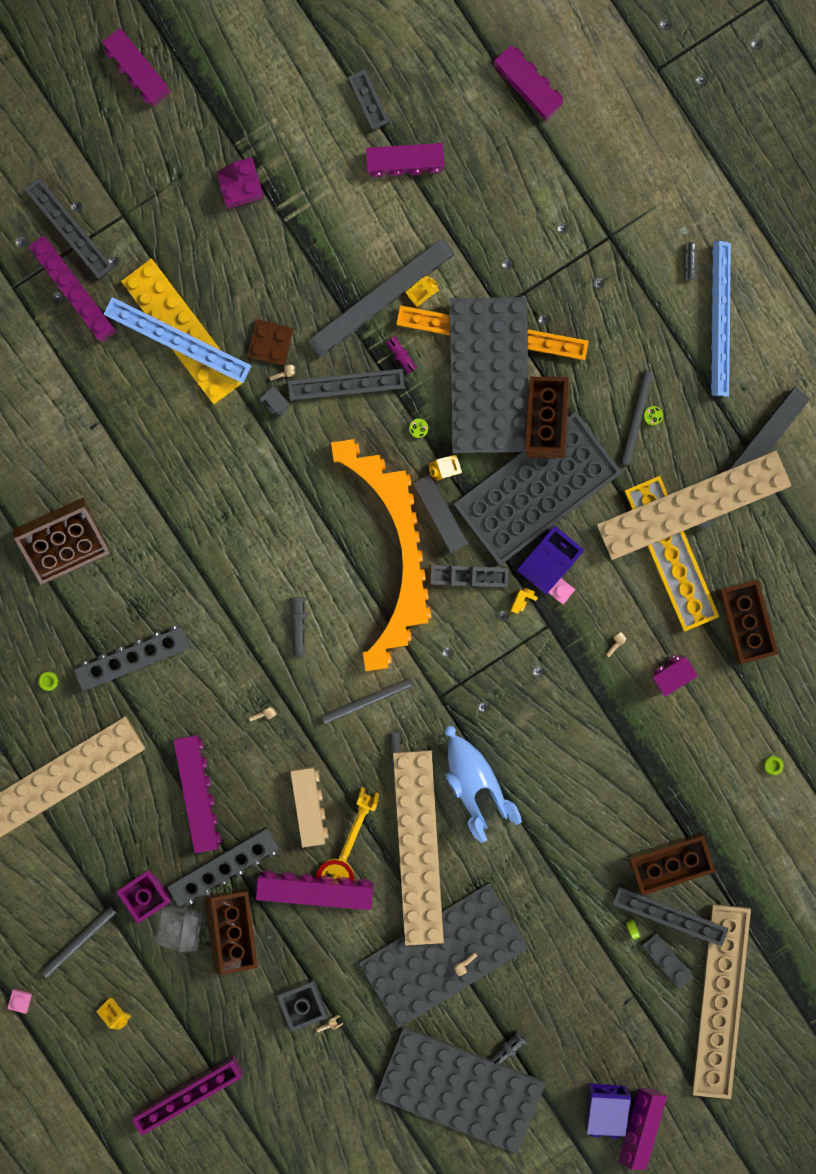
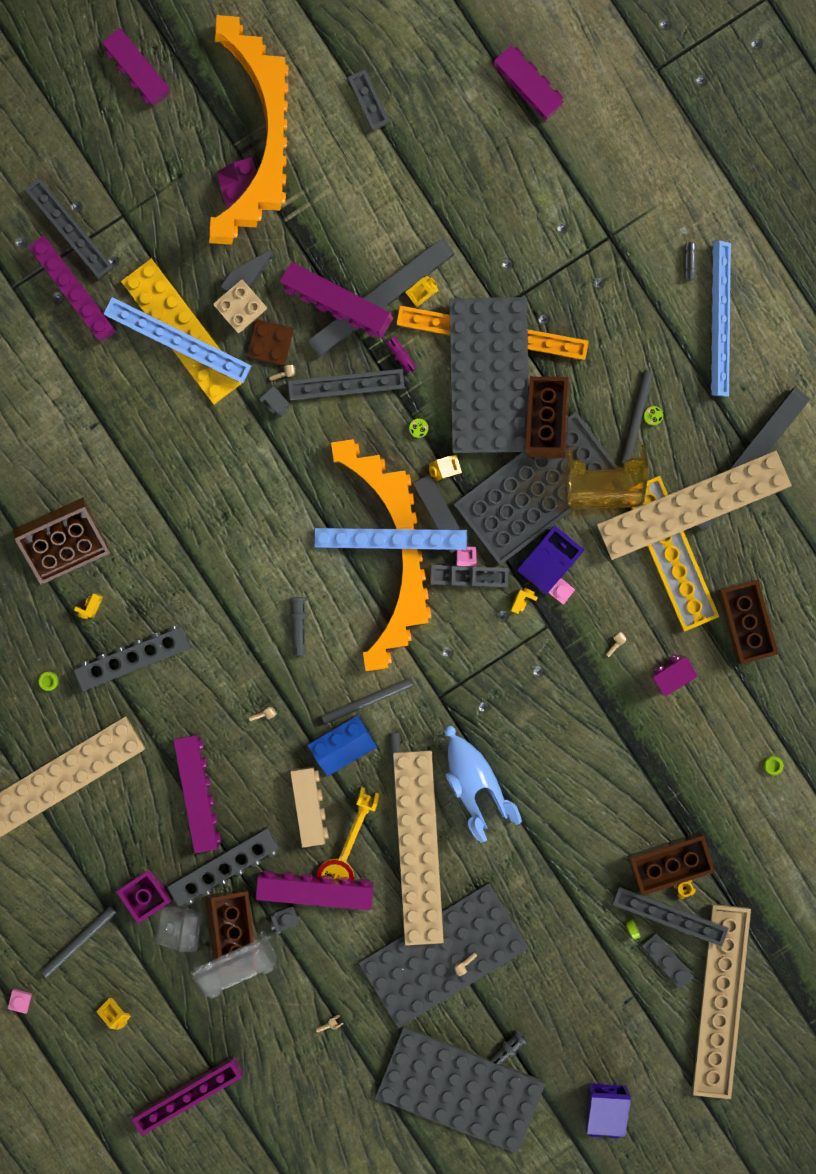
(92, 604): none -> yellow bracket
(234, 967): none -> clear windscreen
(240, 306): none -> tan bracket
(248, 272): none -> dark grey slope
(269, 79): none -> light orange arch
(284, 919): none -> dark grey bracket
(302, 1004): dark grey brick -> none
(336, 300): none -> magenta brick
(342, 745): none -> blue slope
(391, 538): none -> light blue plate
(405, 159): magenta brick -> none
(466, 557): none -> bright pink plate
(607, 487): none -> clear yellow windscreen
(642, 1129): magenta brick -> none
(685, 893): none -> yellow plate

